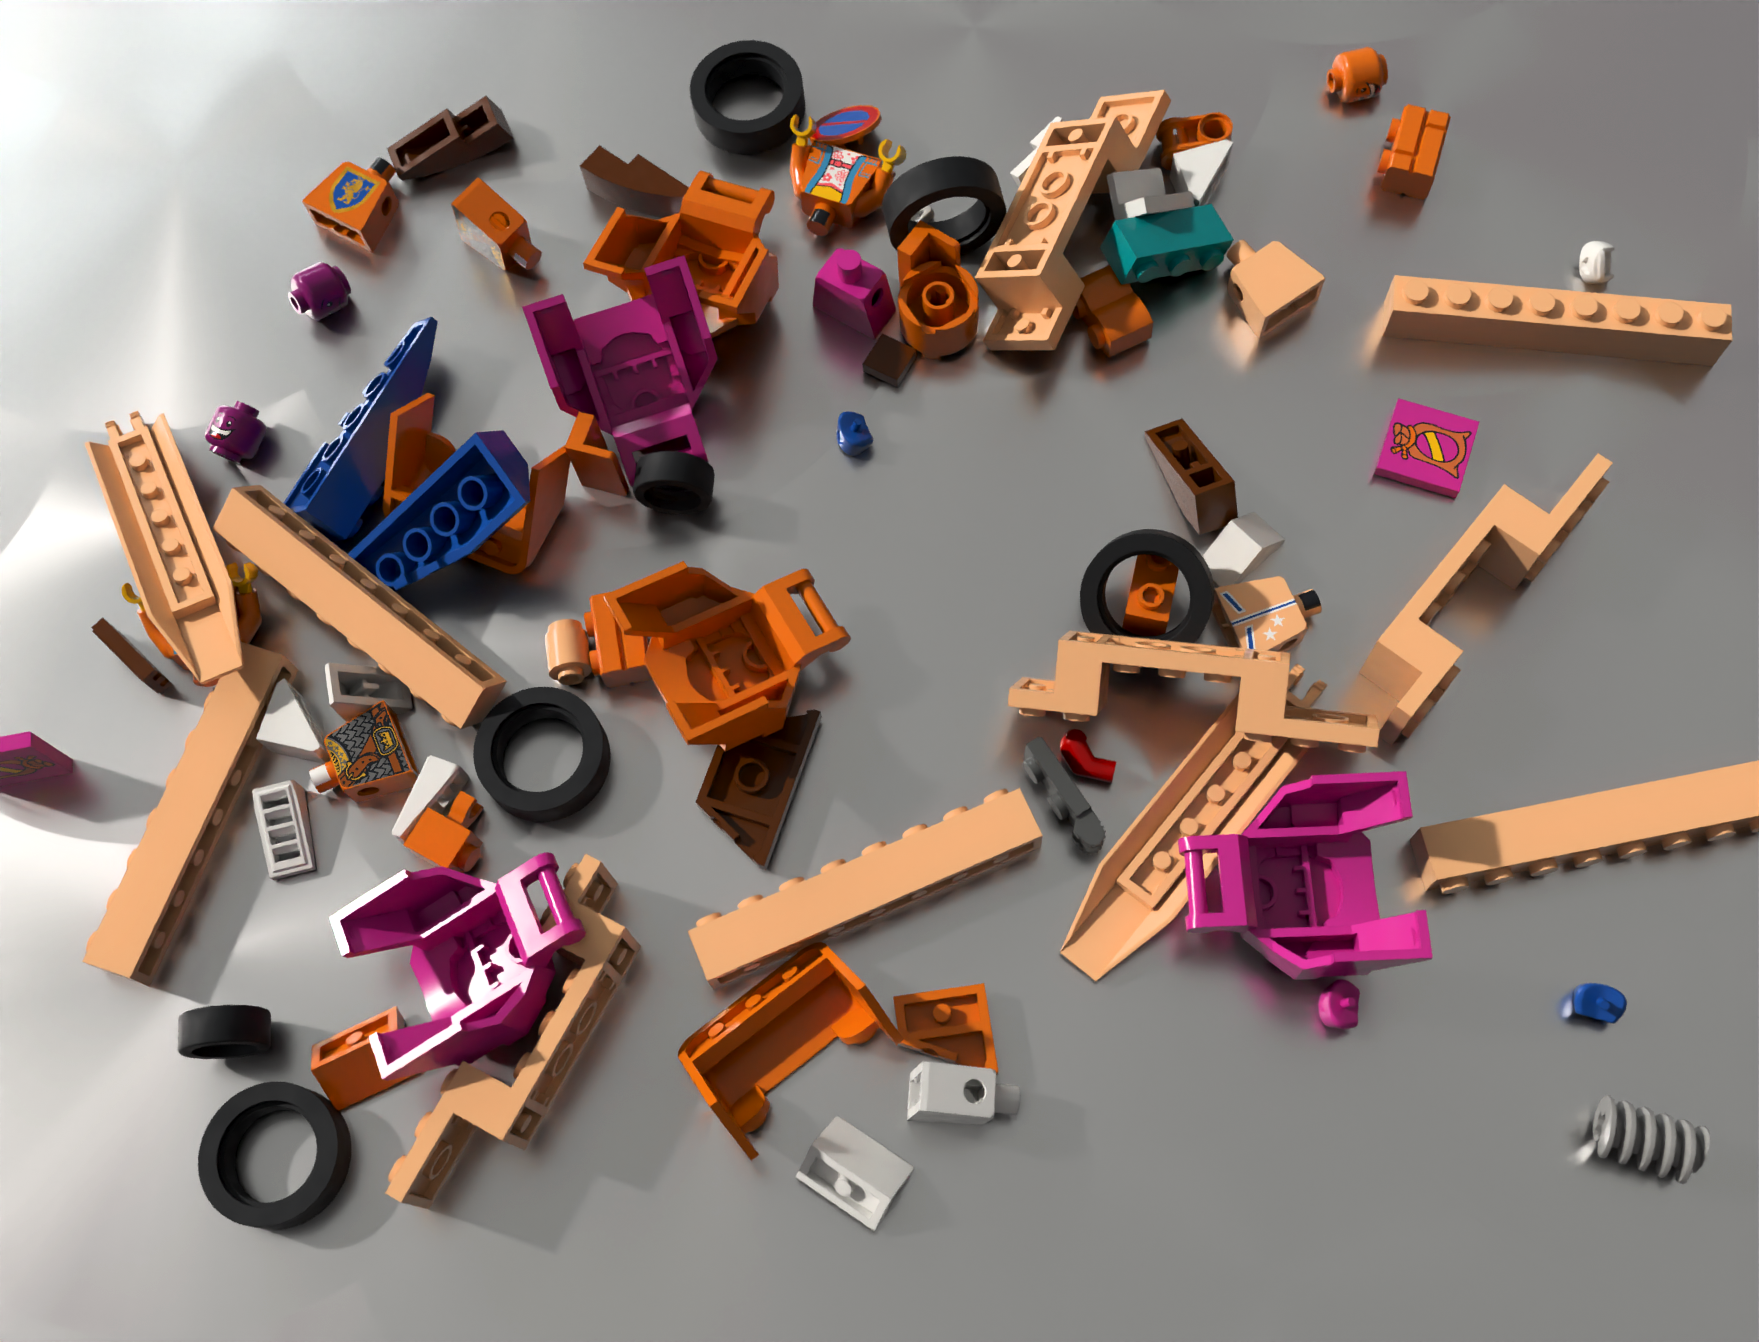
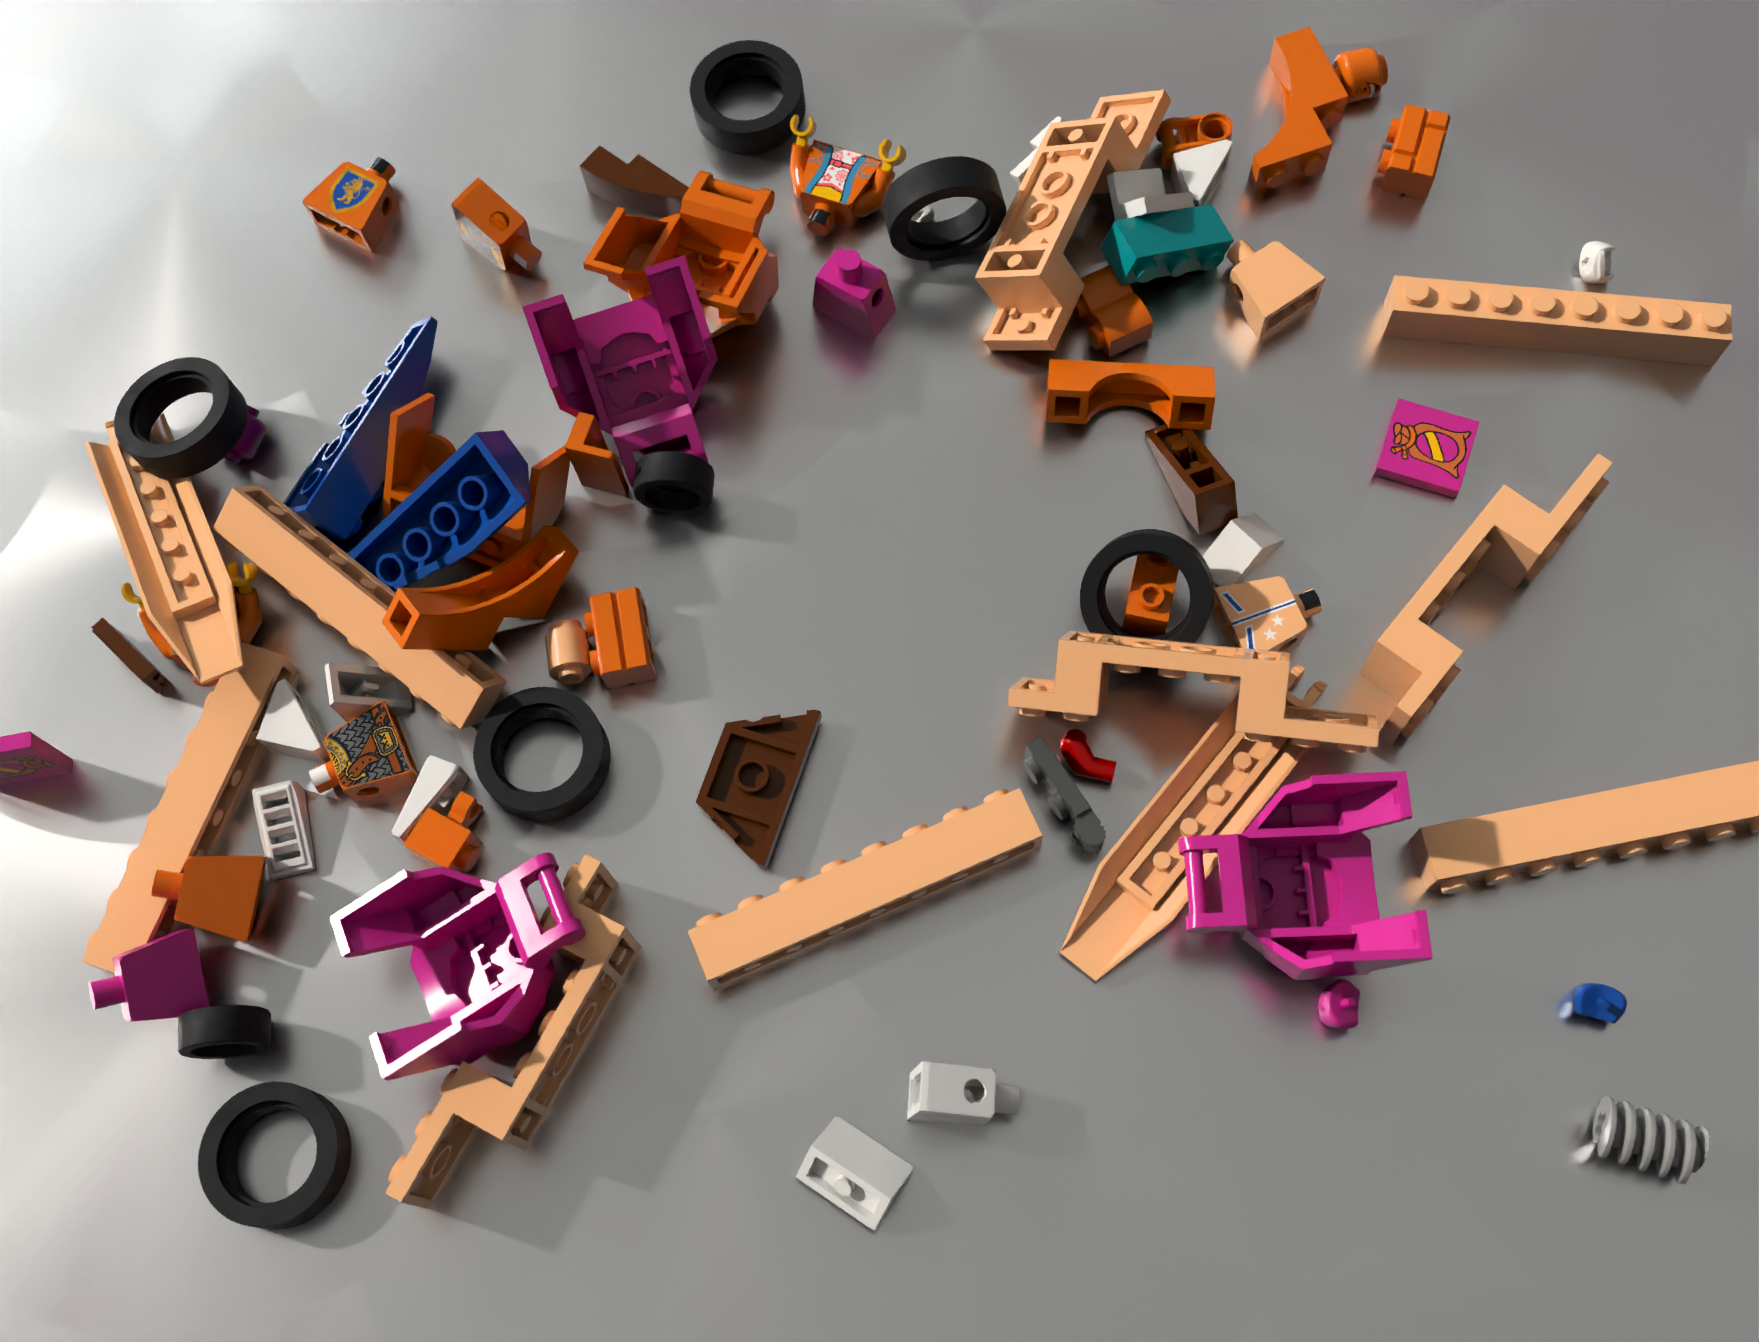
(155, 979): none -> dark pink torso
(160, 389): none -> black tyre
(215, 892): none -> orange torso
(319, 291): magenta head -> none
(347, 1063): orange panel -> none
(450, 140): reddish brown slope -> none
(471, 610): none -> orange arch
(724, 653): orange piece -> none
(777, 1031): orange windscreen -> none
(847, 125): piece -> none
(853, 433): blue piece -> none
(889, 360): reddish brown tile -> none
(926, 245): orange panel -> none
(938, 309): orange brick -> none
(948, 1025): orange wing -> none
(1174, 392): none -> orange arch
(1311, 101): none -> orange arch

